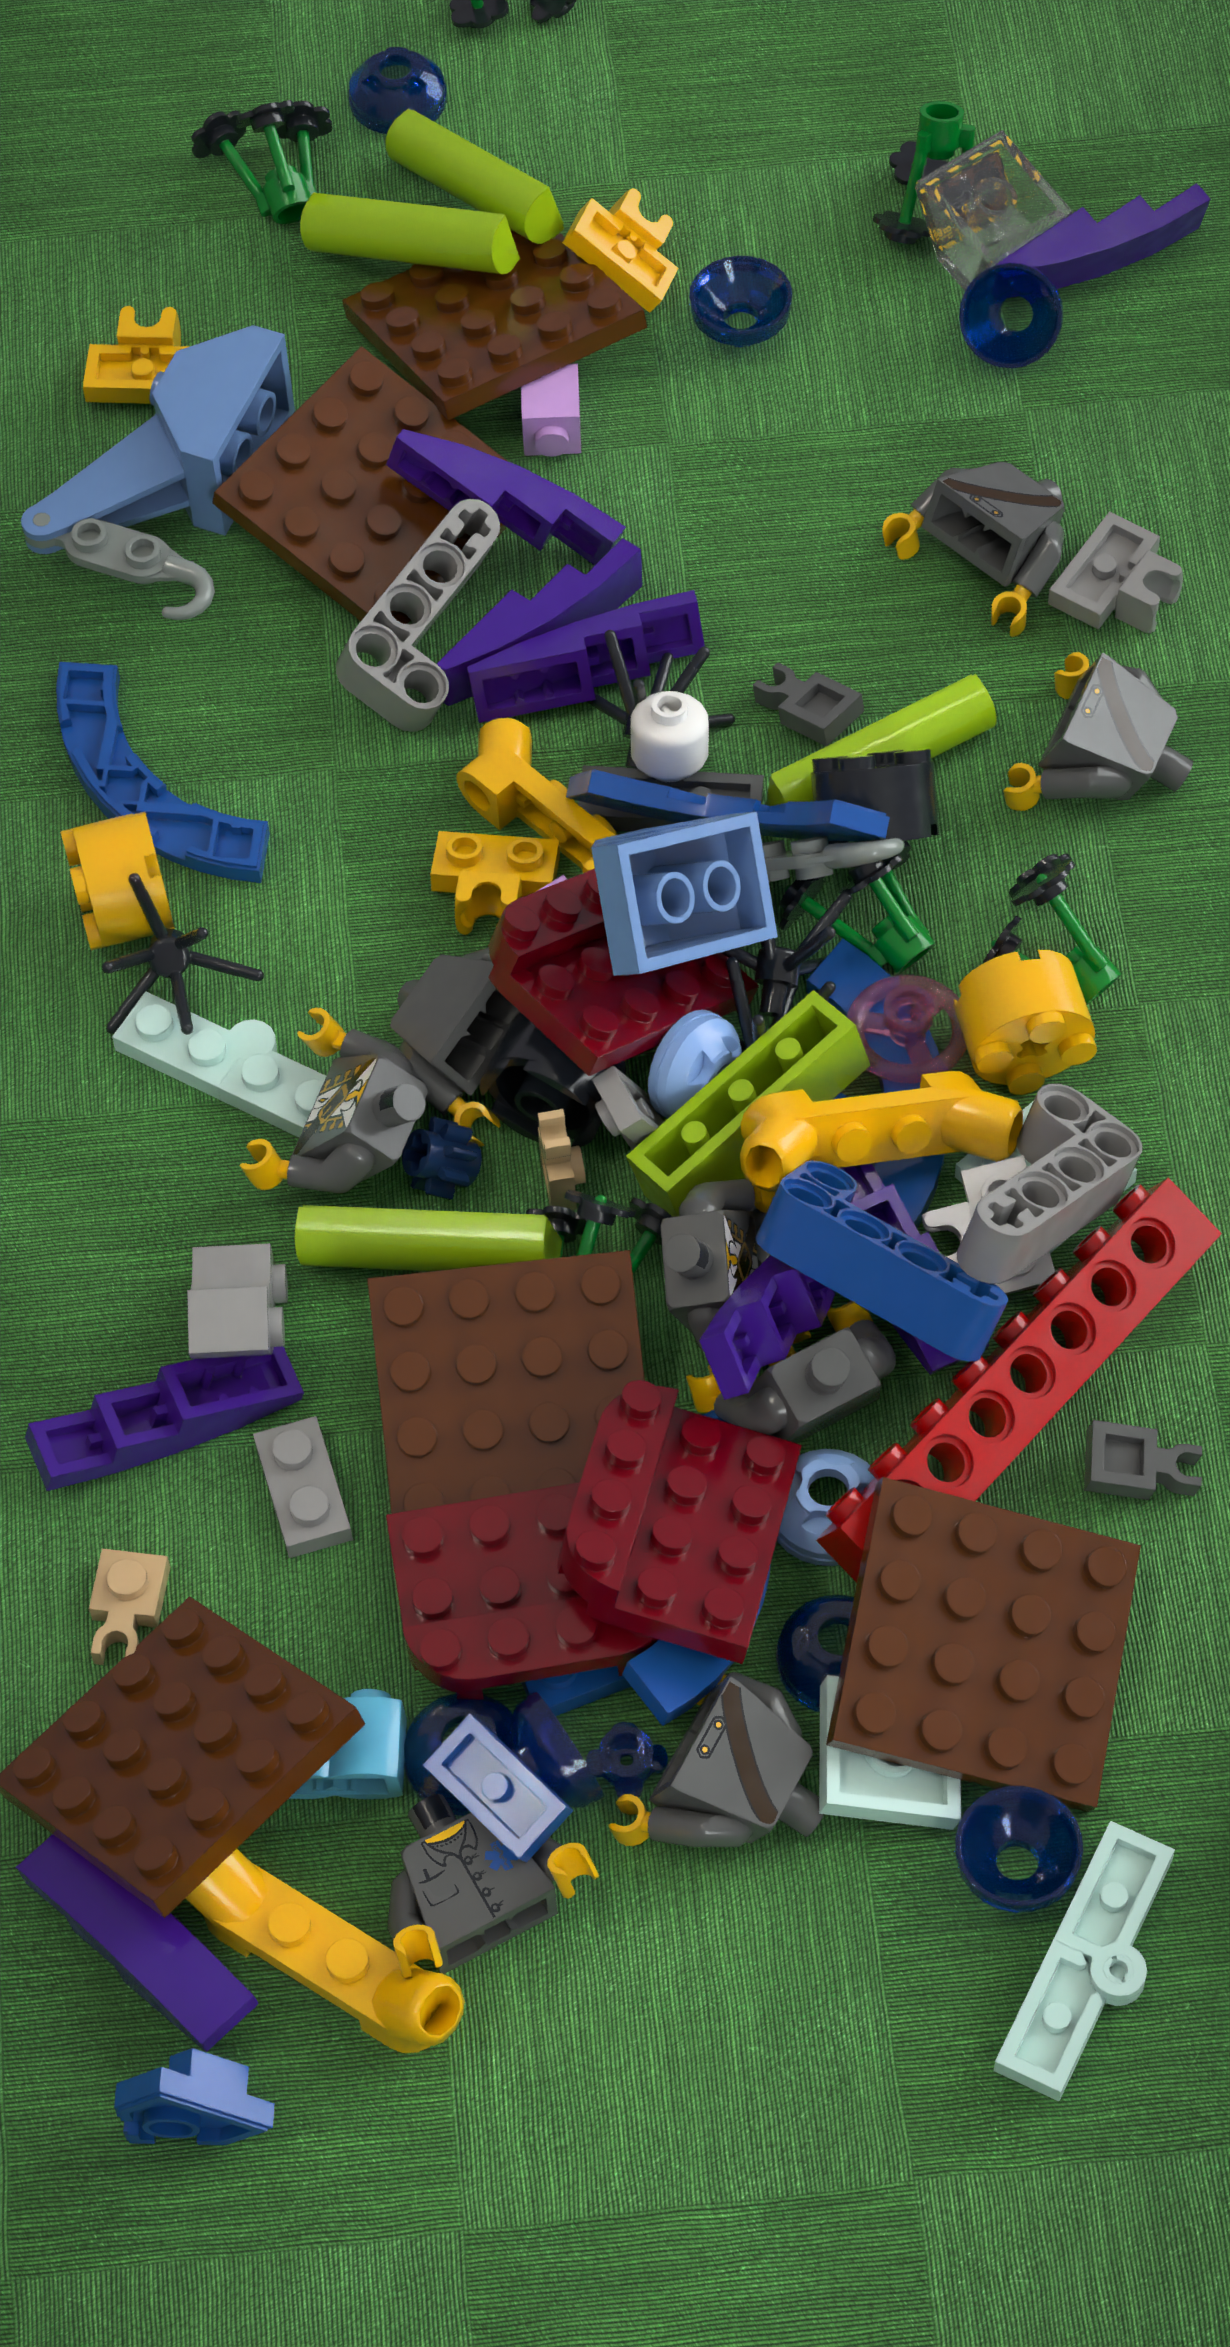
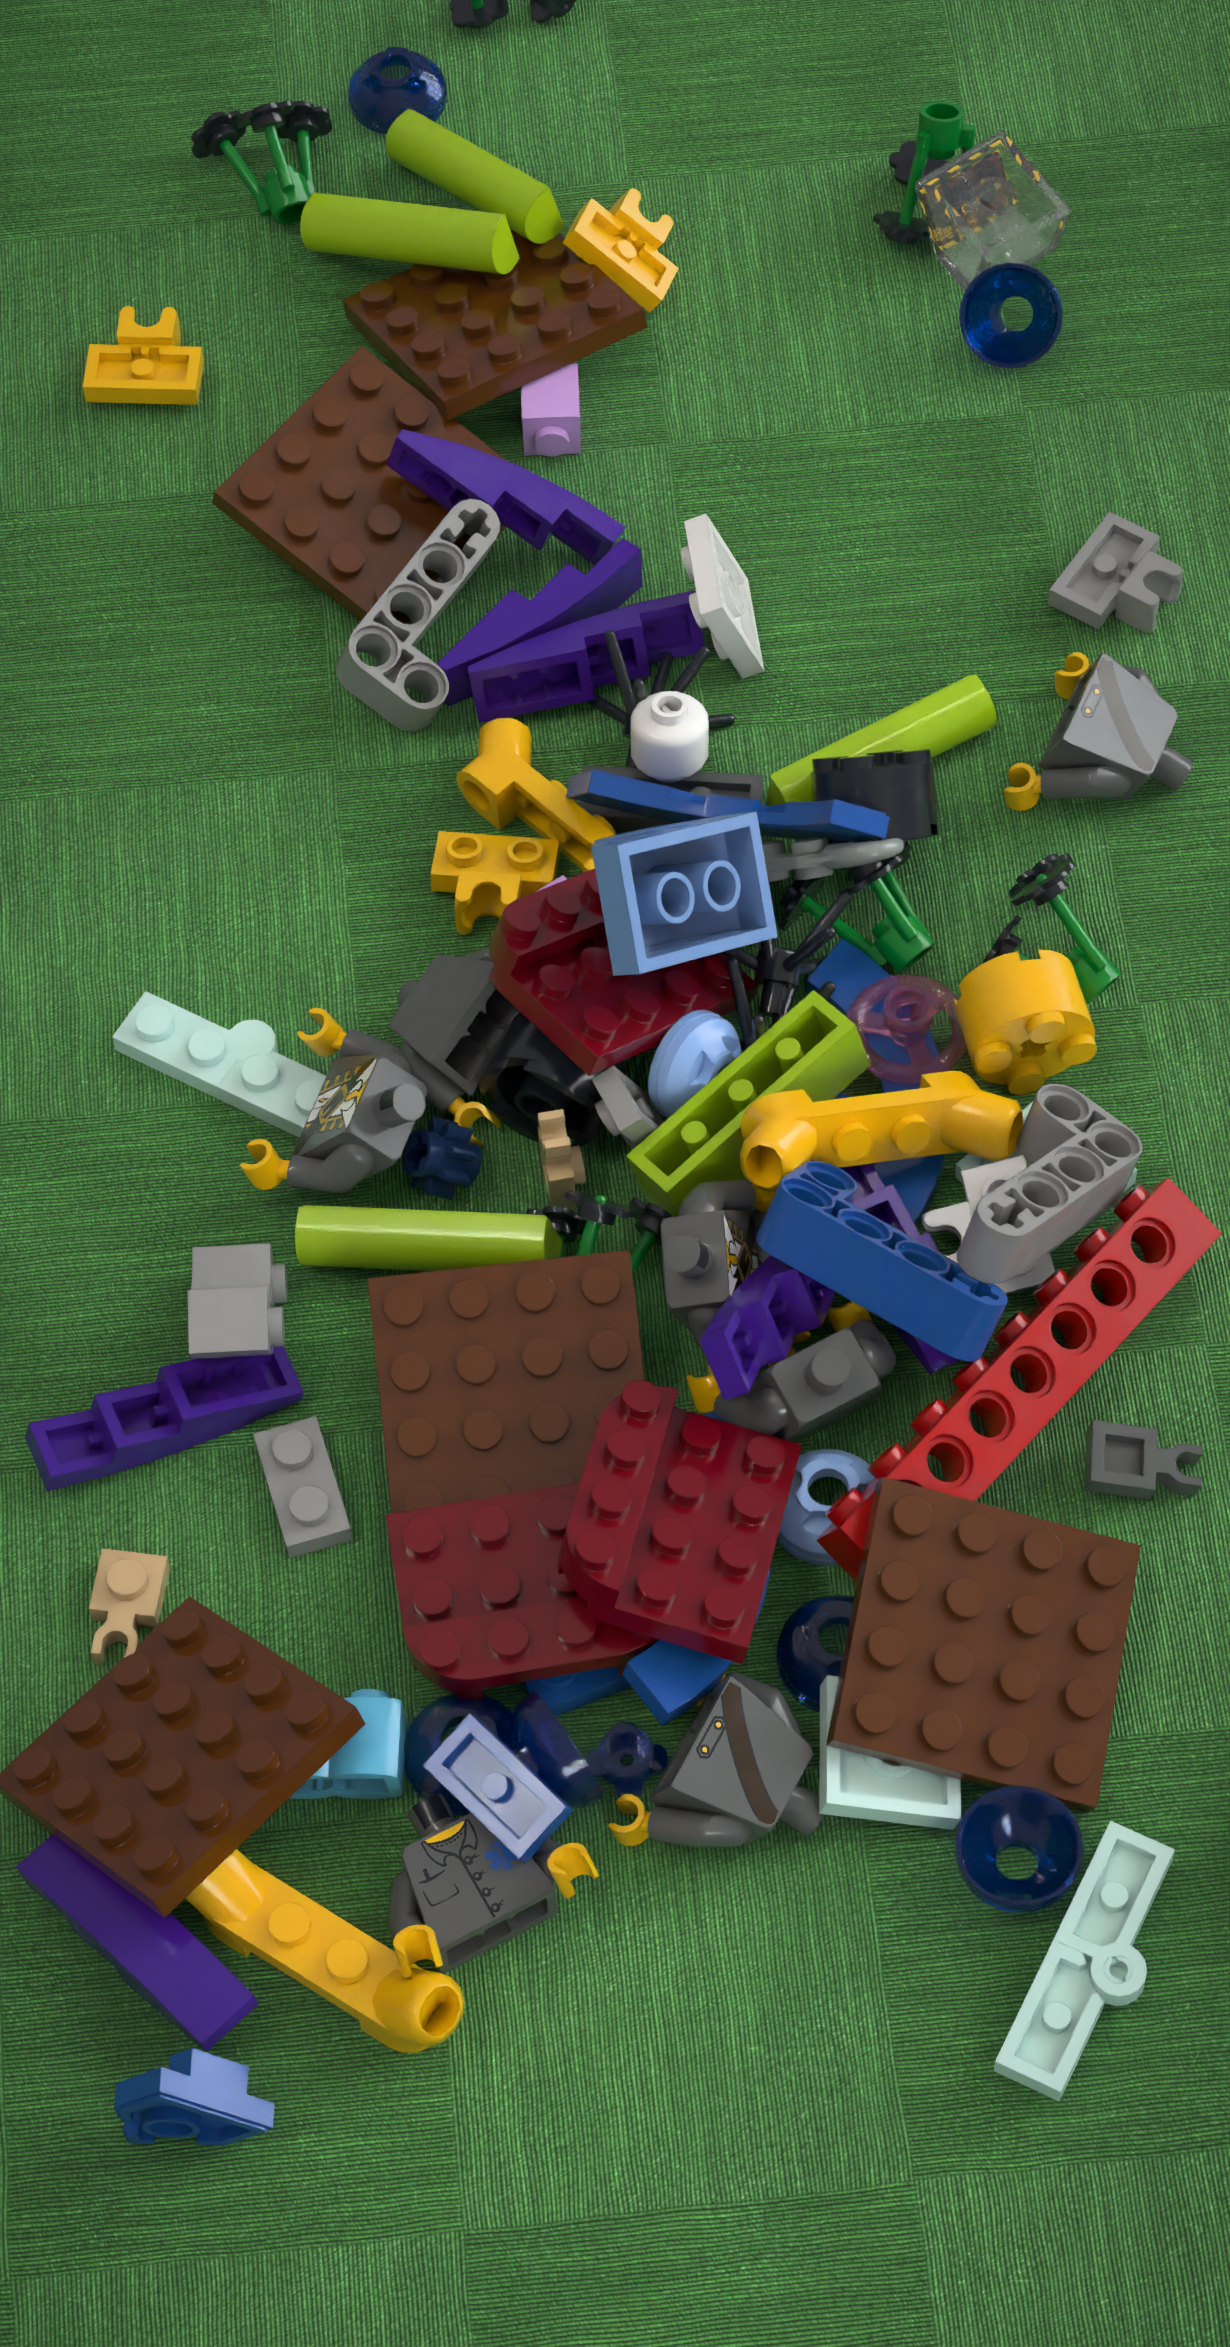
(107, 857): yellow brick -> none
(124, 785): blue tile -> none
(168, 957): black plant -> none
(209, 418): medium blue slope -> none
(721, 596): none -> white plate
(740, 286): clear blue piece -> none
(813, 707): dark grey plate -> none
(995, 522): dark grey torso -> none
(1085, 250): dark purple slope -> none

